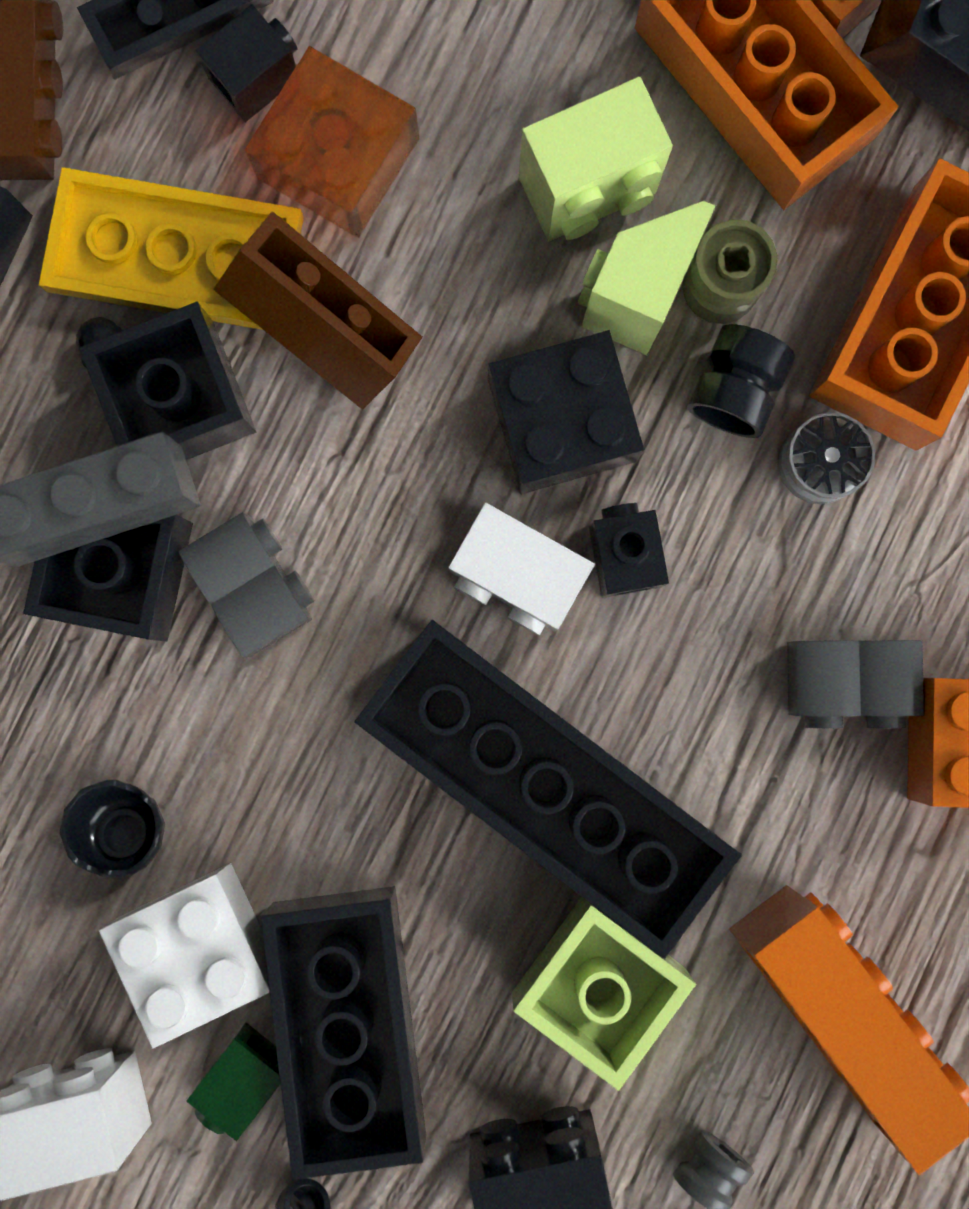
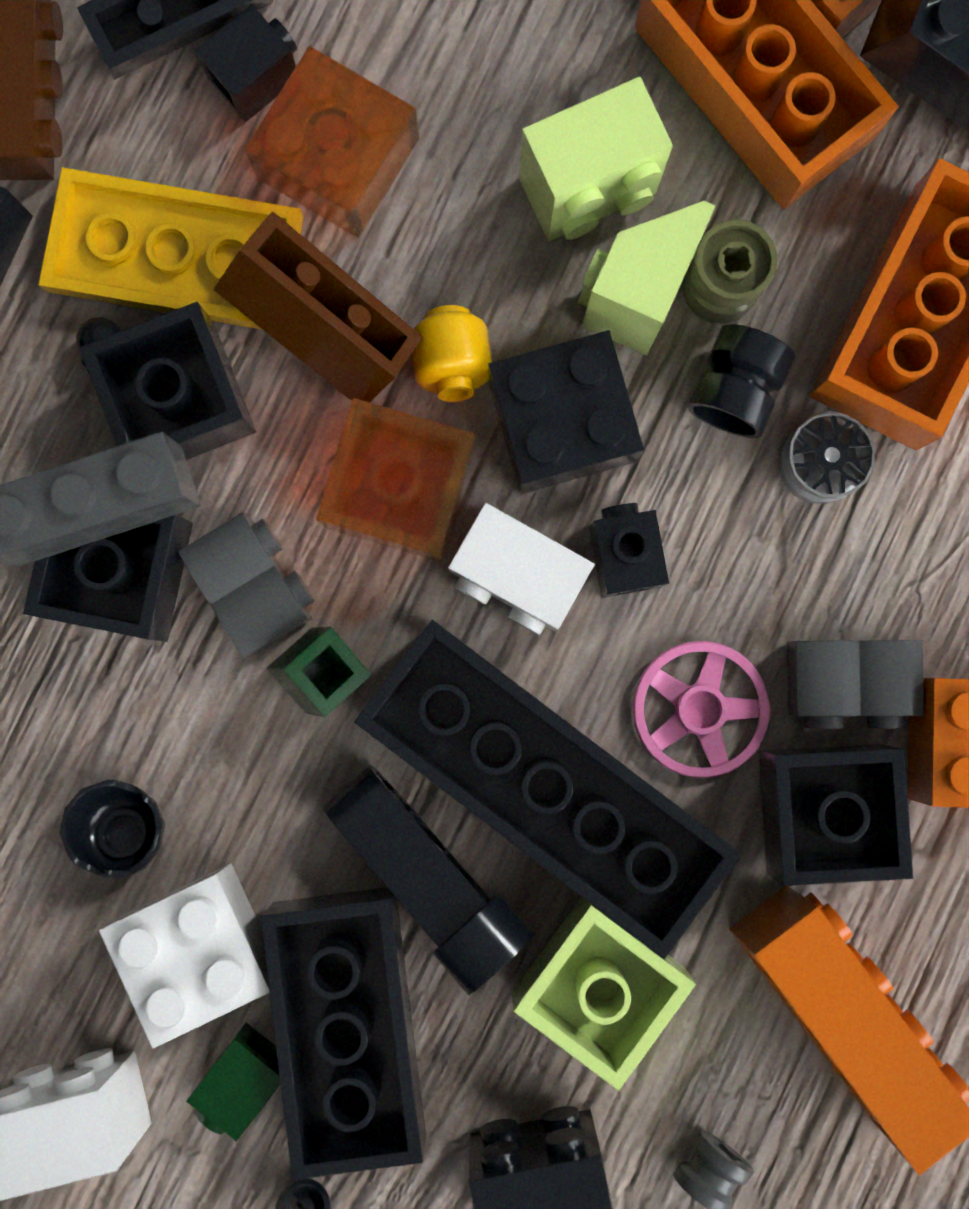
(319, 671): none -> dark green brick
(396, 479): none -> clear orange brick
(452, 353): none -> yellow head
(470, 929): none -> black beam
(700, 709): none -> bright pink wheel
(835, 814): none -> black brick

